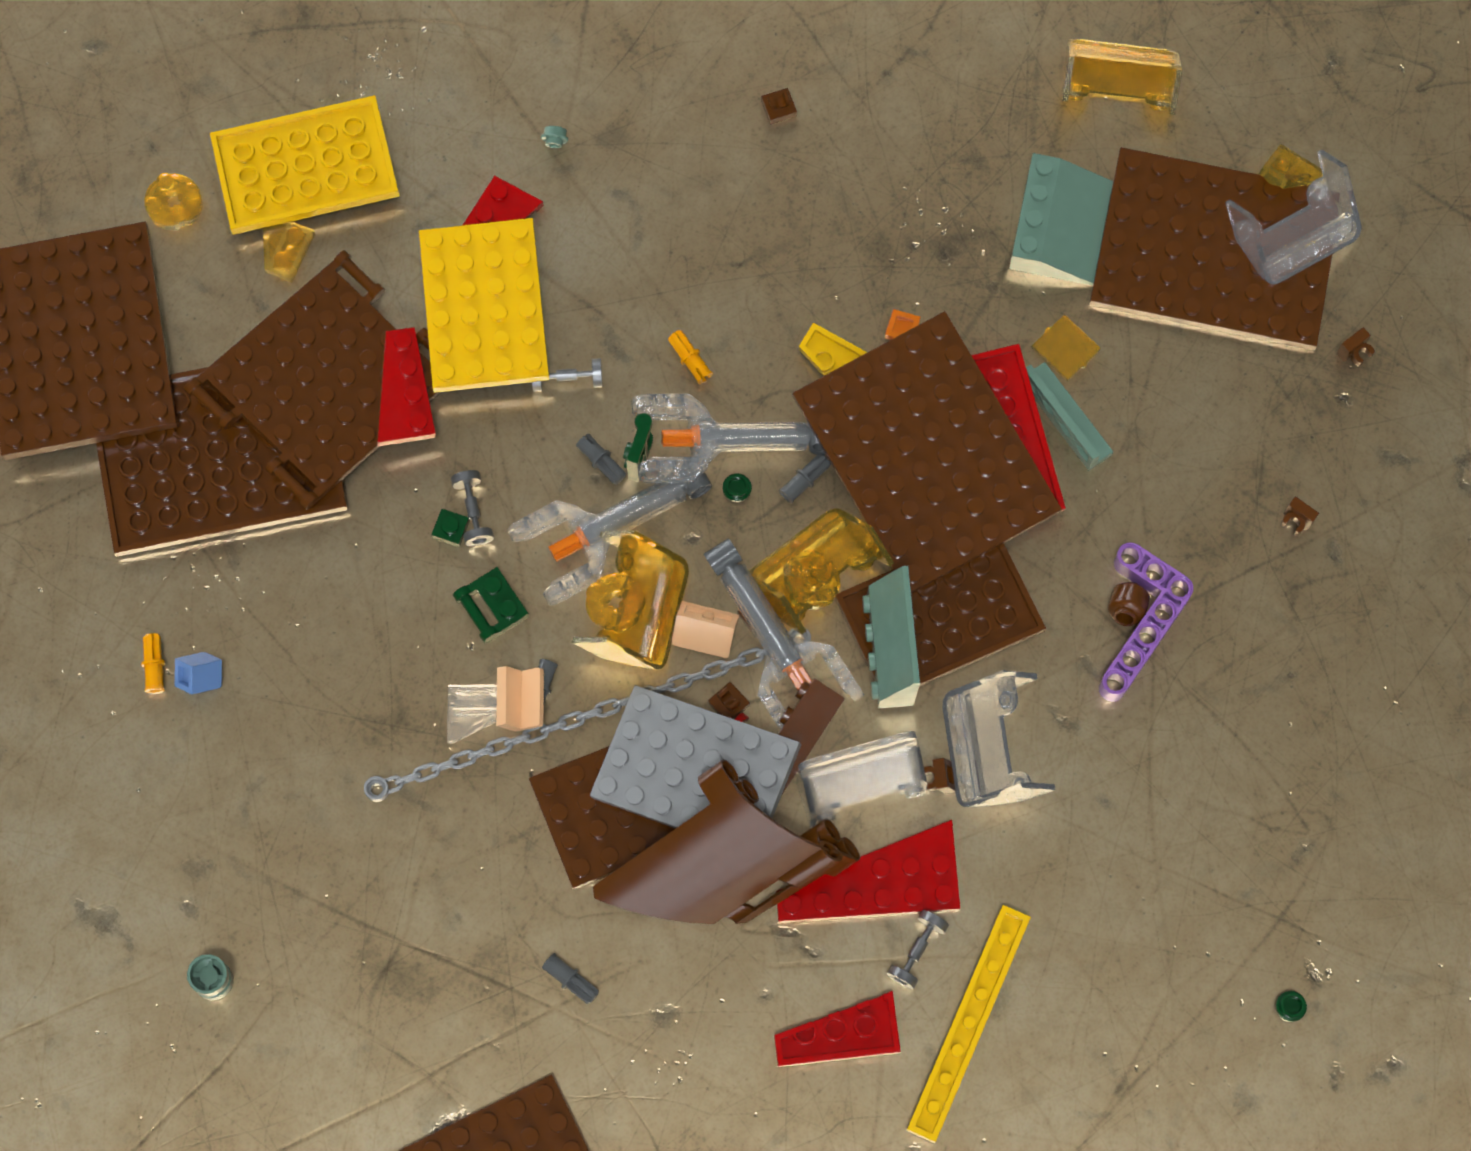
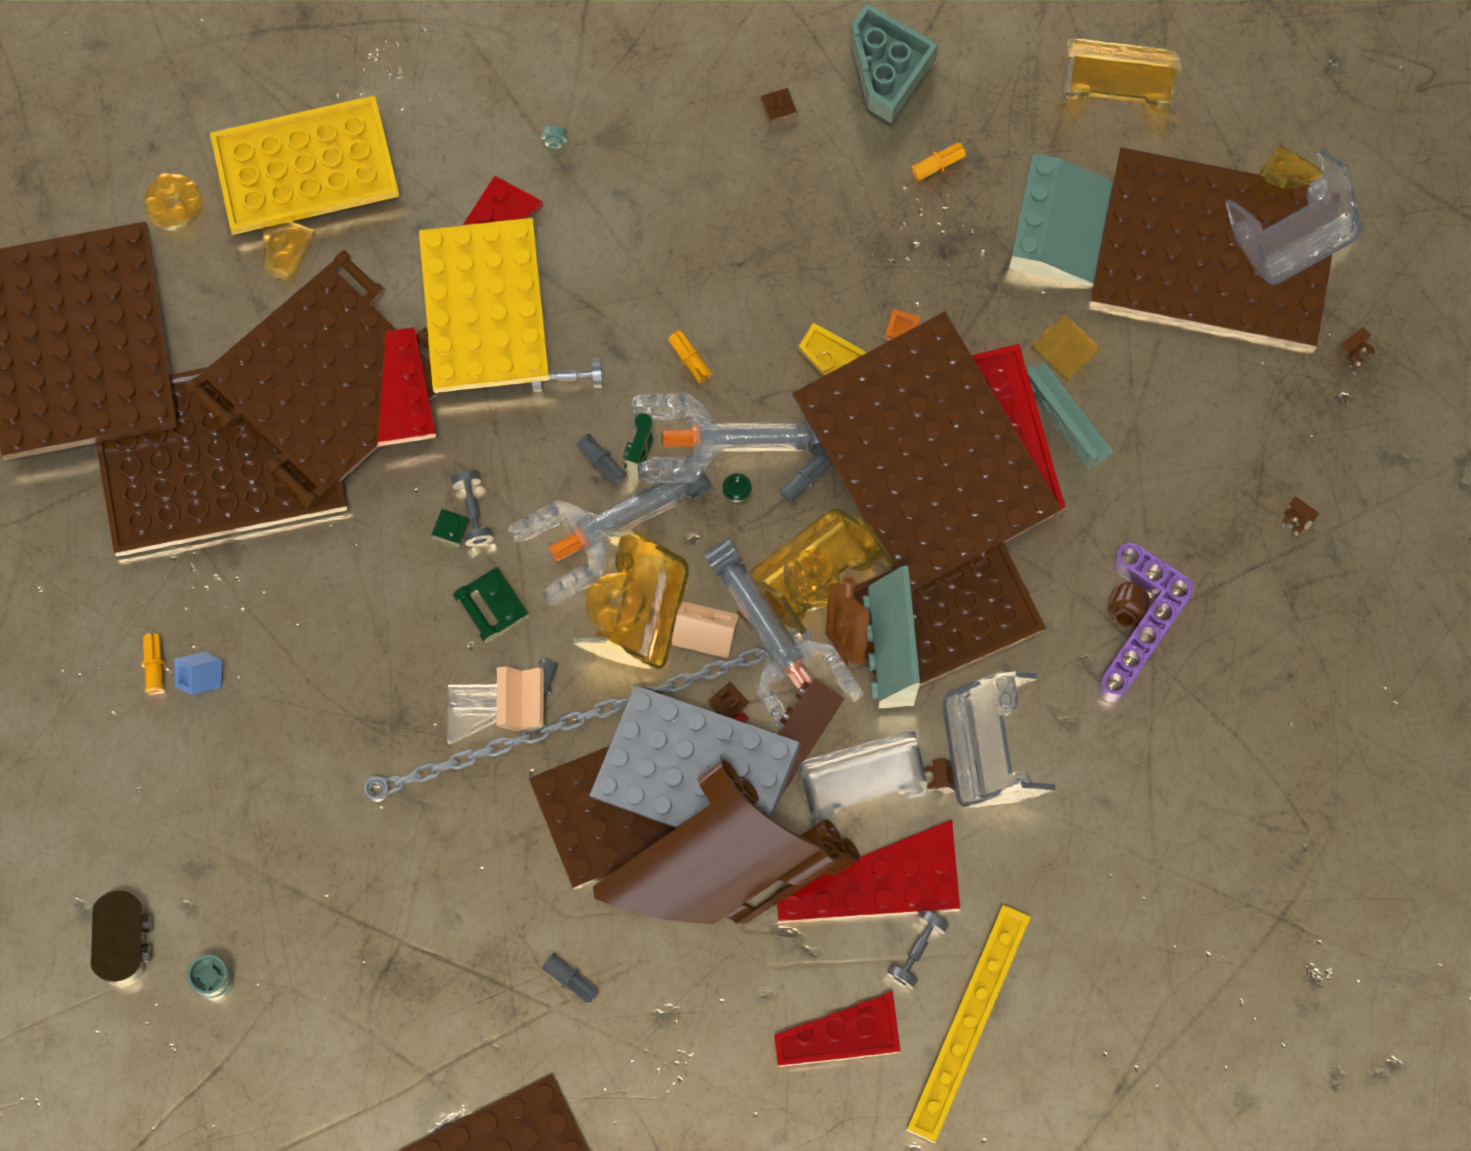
(120, 938): none -> dark brown brick
(847, 622): none -> dark orange plate
(889, 60): none -> sand green brick
(938, 161): none -> light orange axle
(1291, 1006): dark green plate -> none

